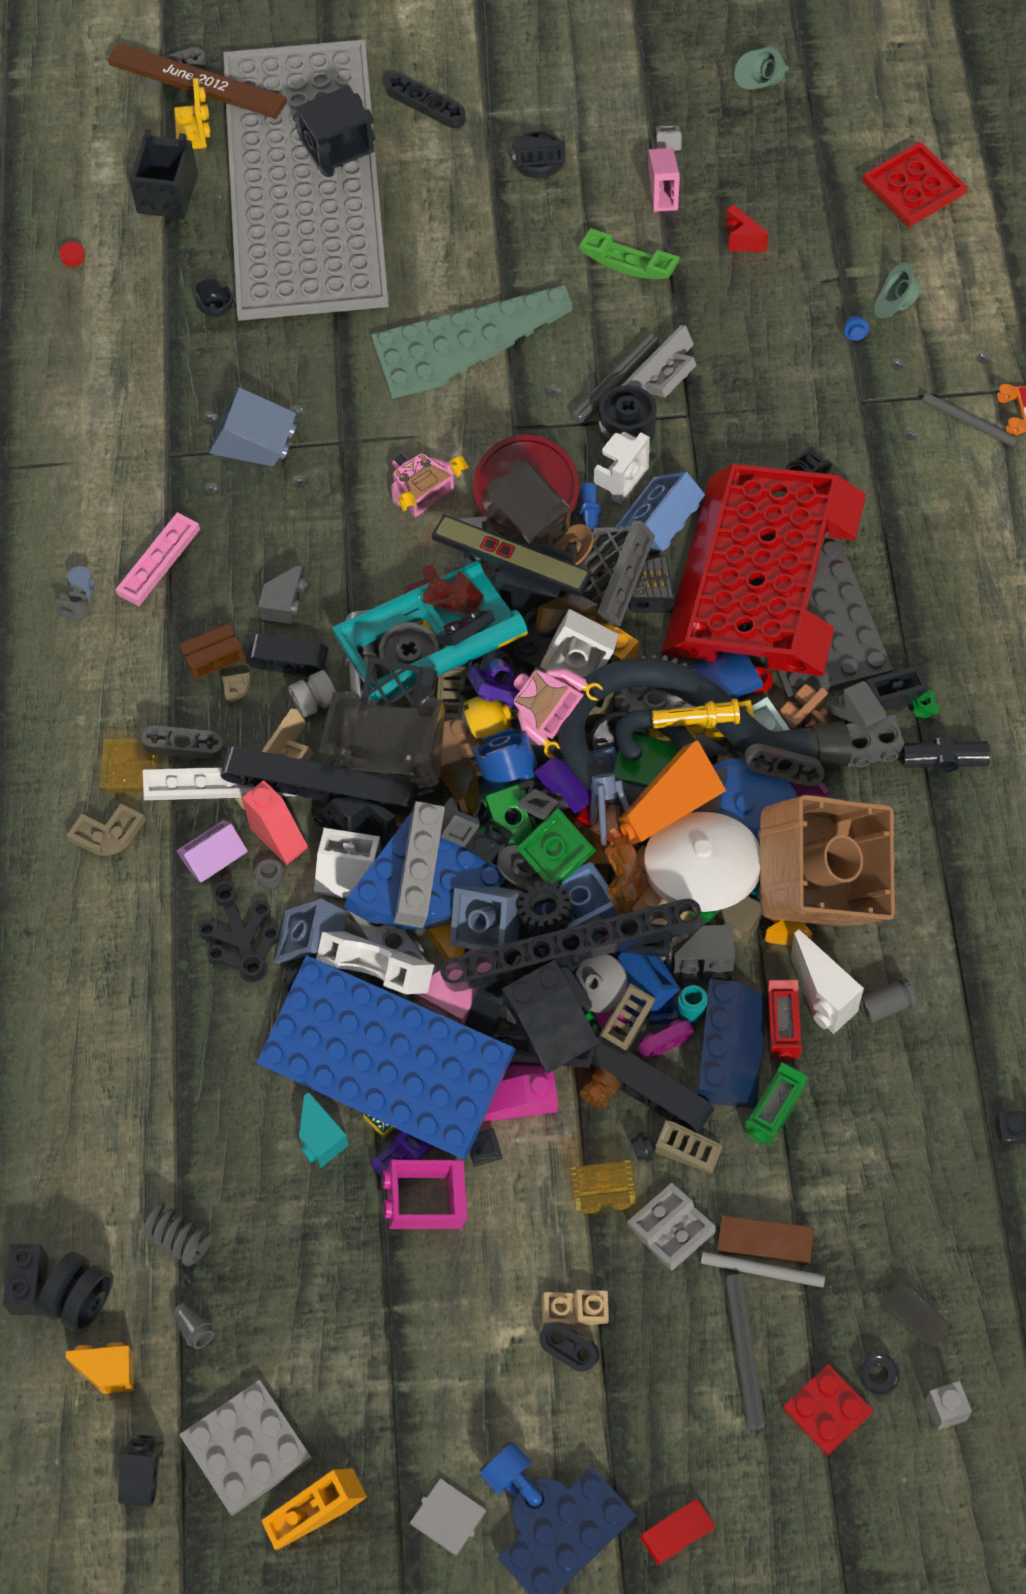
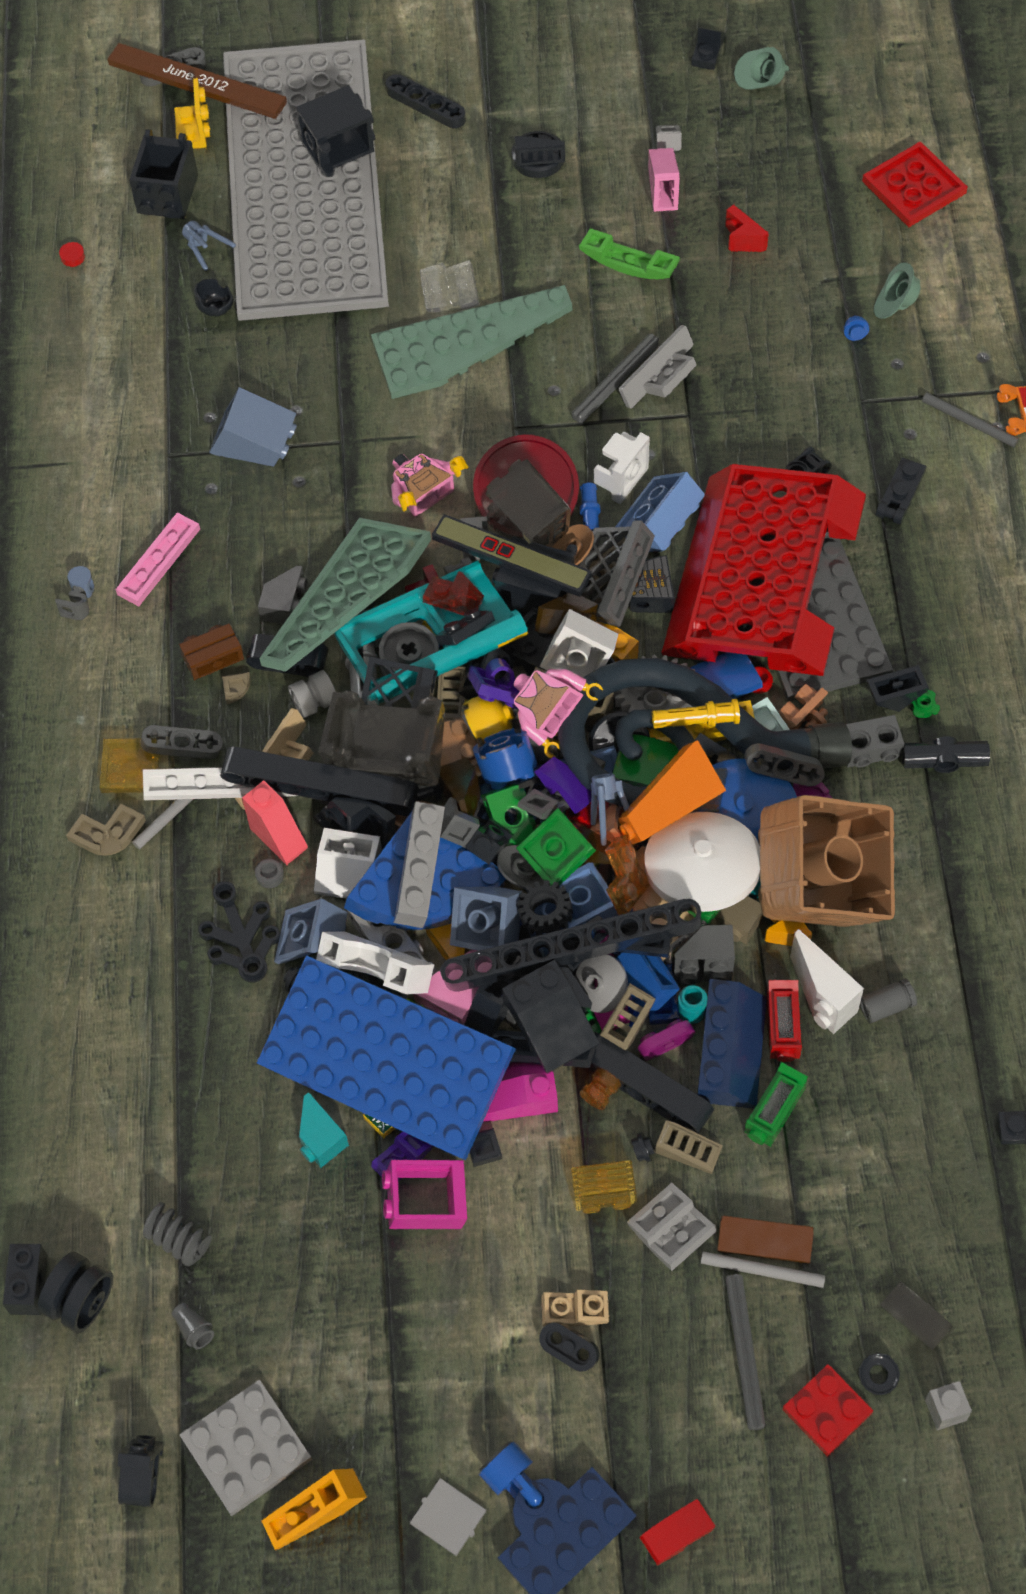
(105, 1368): light orange slope -> none
(160, 822): none -> light grey bar
(197, 236): none -> sand blue plant
(212, 850): lavender brick -> none
(358, 573): none -> sand green wing
(449, 287): none -> clear slope
(628, 411): black wheel -> none
(707, 48): none -> black slope
(857, 705): dark grey slope -> none
(901, 490): none -> black plate

